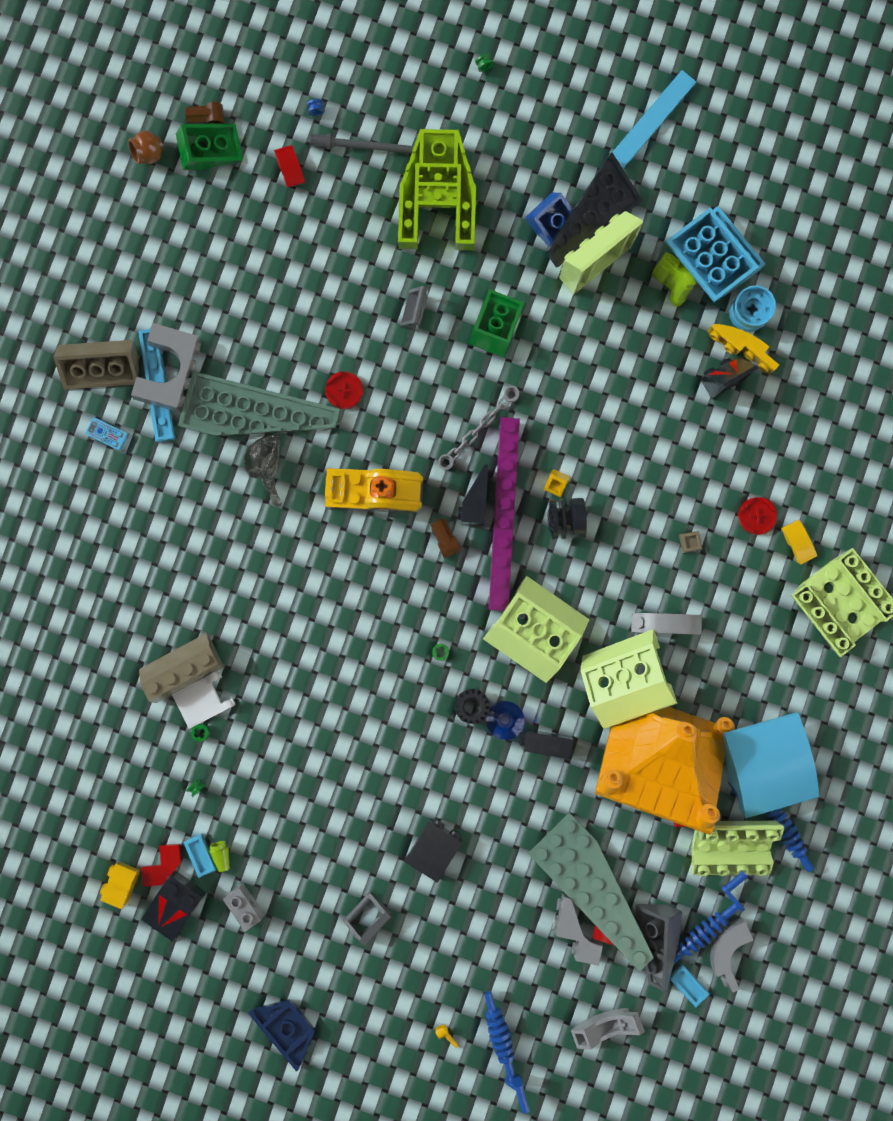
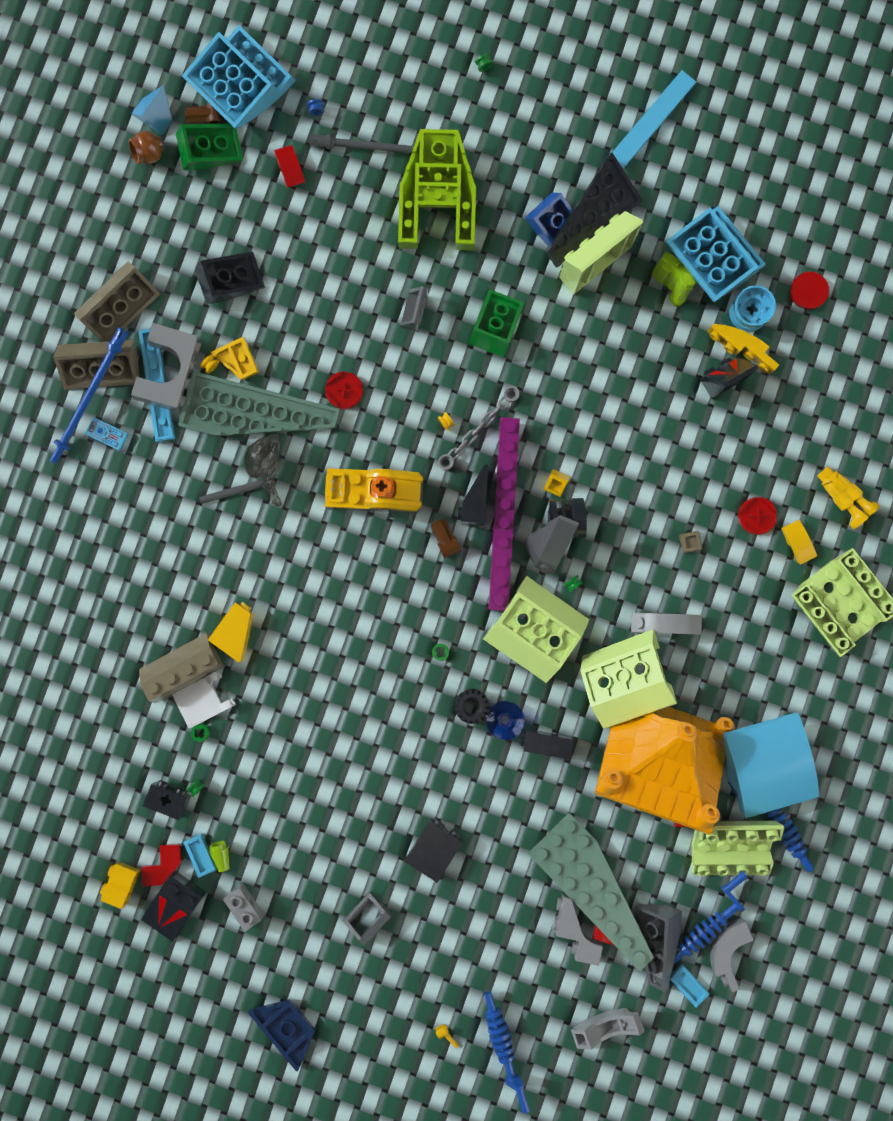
(114, 347): none -> blue bar
(117, 302): none -> dark tan slope
(154, 111): none -> dark azure slope
(157, 802): none -> black brick
(209, 364): none -> yellow bush
(228, 277): none -> black slope
(231, 491): none -> dark grey bar
(234, 631): none -> yellow slope
(237, 358): none -> yellow wing
(238, 77): none -> medium azure slope
(446, 421): none -> yellow bush
(550, 543): none -> dark grey wedge
(573, 583): none -> green bush
(809, 290): none -> red tile
(844, 495): none -> yellow piece

